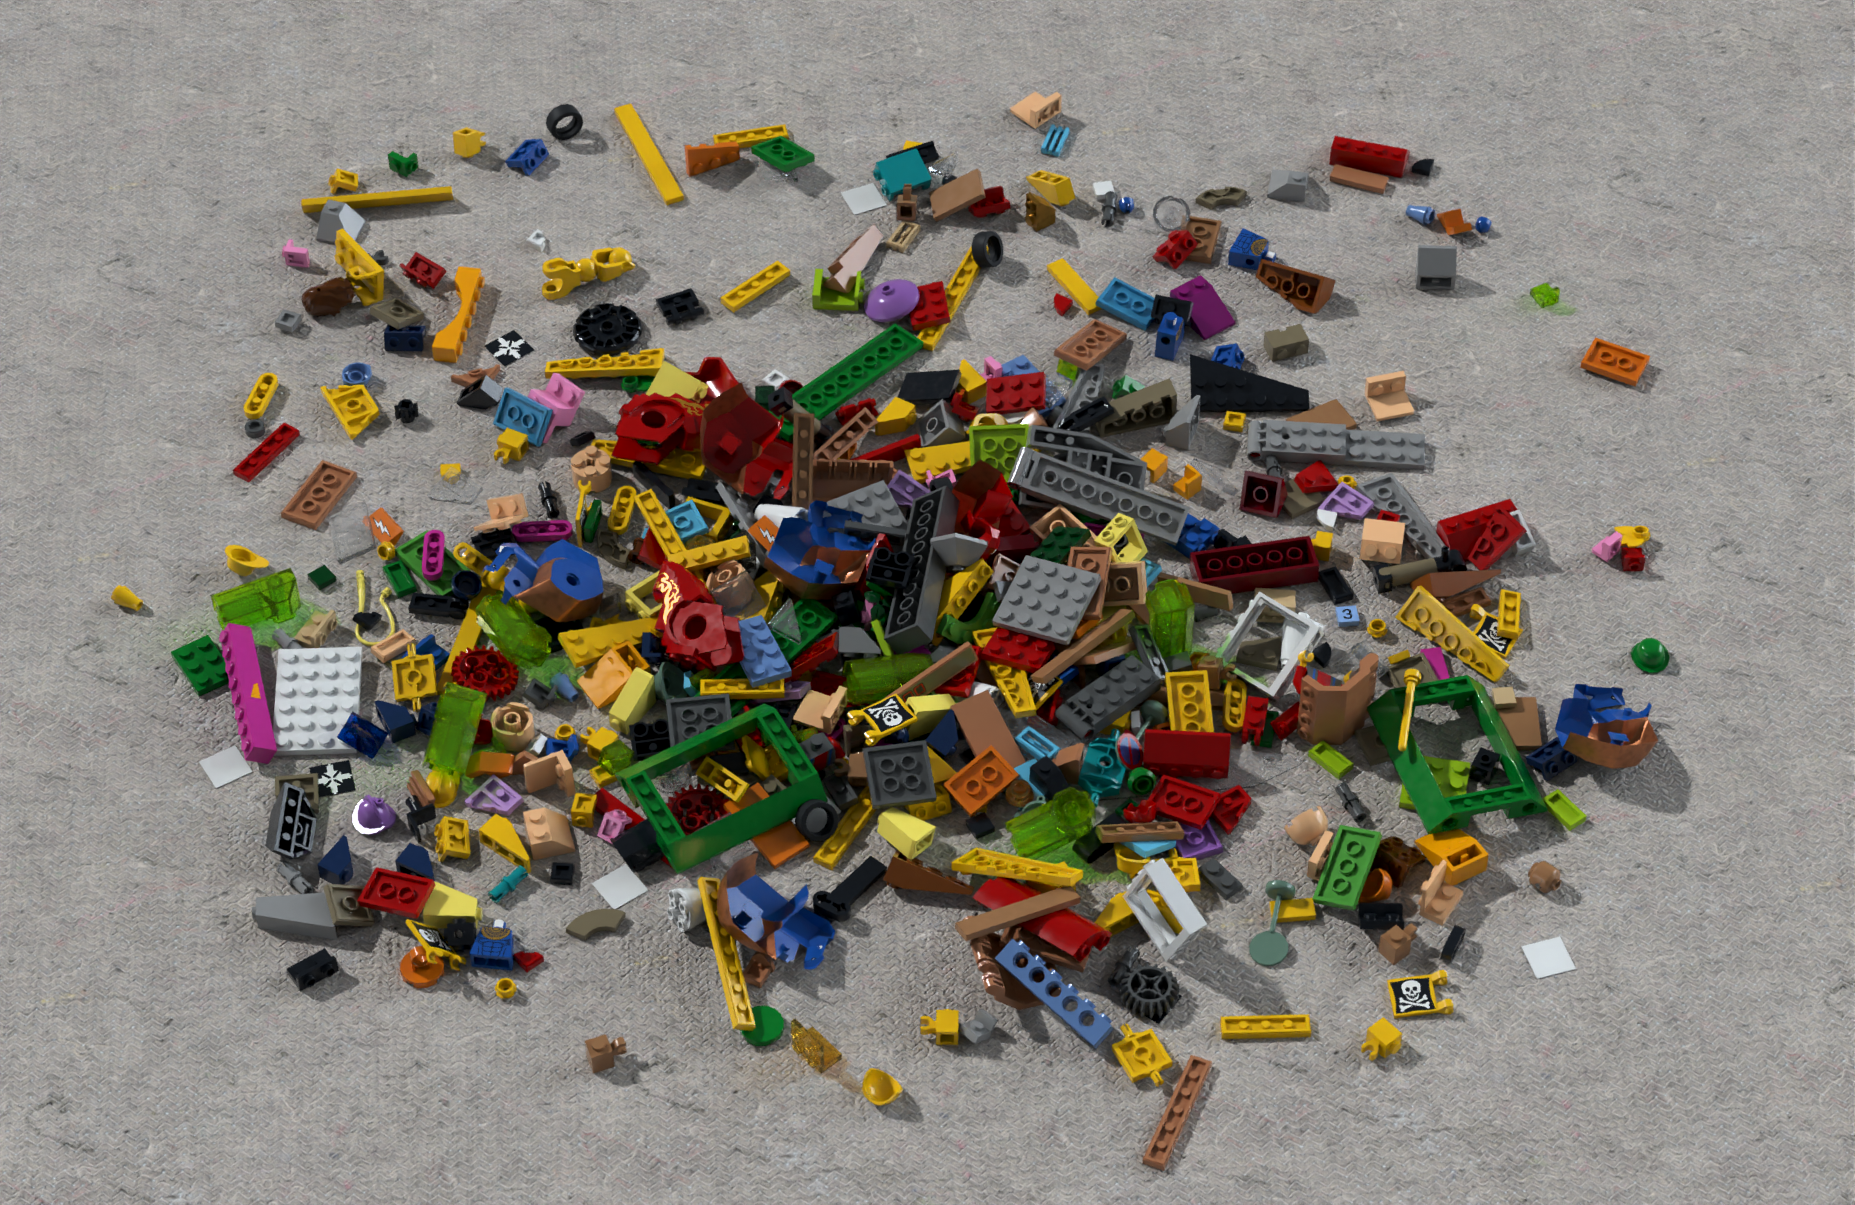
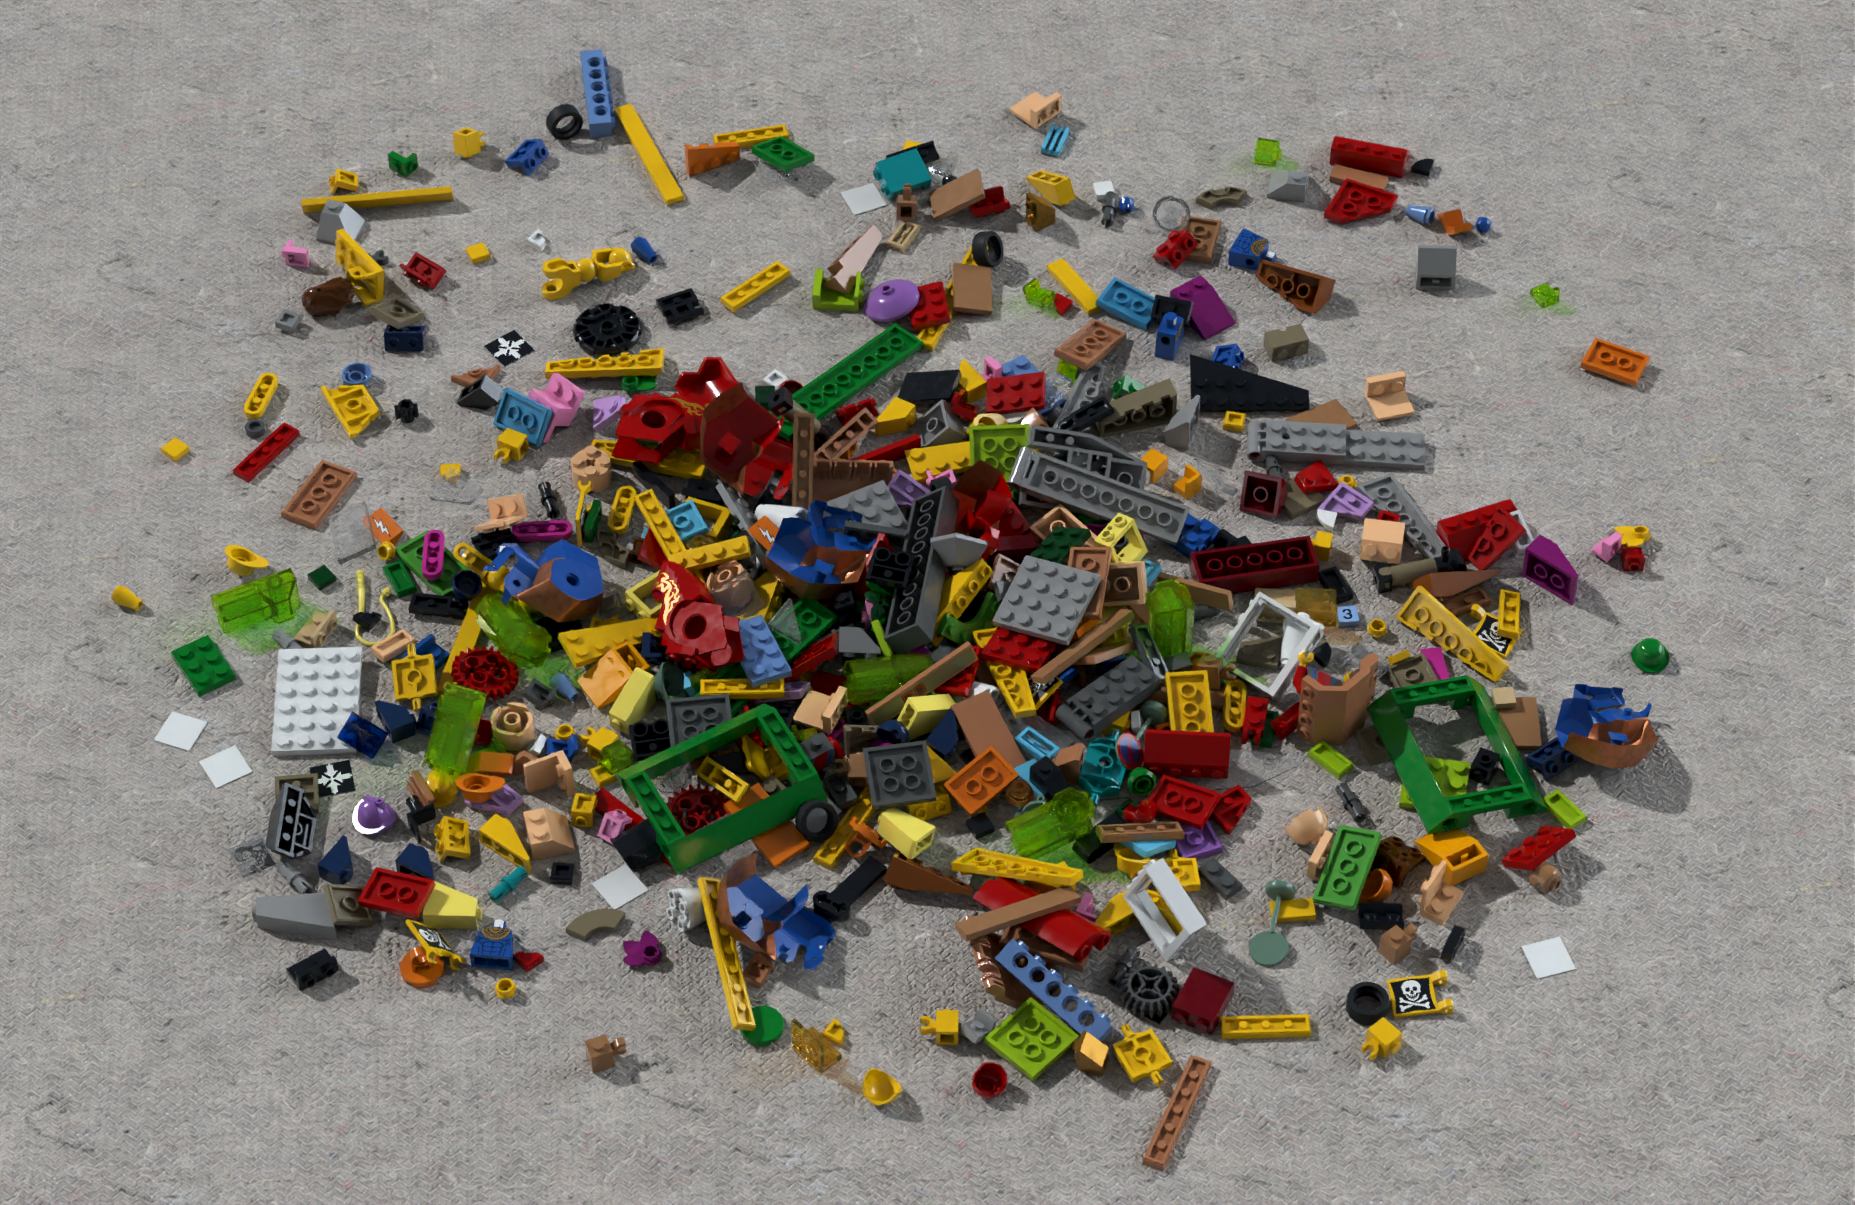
(175, 449): none -> yellow tile
(180, 731): none -> white sticker
(248, 693): dark pink brick -> none
(251, 856): none -> clear piece
(449, 341): light orange arch -> none
(468, 930): black brick -> none
(477, 253): none -> yellow tile
(479, 787): none -> orange piece
(582, 438): black tile -> none
(597, 93): none -> medium blue brick
(606, 411): none -> lavender wing
(639, 951): none -> magenta plate
(642, 248): none -> blue cone
(673, 380): light yellow slope -> none
(834, 1033): none -> yellow tile
(864, 835): none -> orange tile
(884, 717): flag -> none
(972, 289): none -> medium nougat tile
(989, 1080): none -> red hair
(1031, 1039): none -> lime plate
(1036, 295): none -> clear neon green bracket
(1086, 907): none -> bright pink bracket
(1090, 1054): none -> pearl gold slope
(1202, 1000): none -> dark red brick
(1267, 152): none -> clear neon green brick
(1318, 604): none -> clear yellow bracket
(1359, 201): none -> red plate
(1367, 989): none -> black tyre
(1411, 679): yellow piece -> none
(1538, 847): none -> red plate
(1550, 569): none -> magenta slope

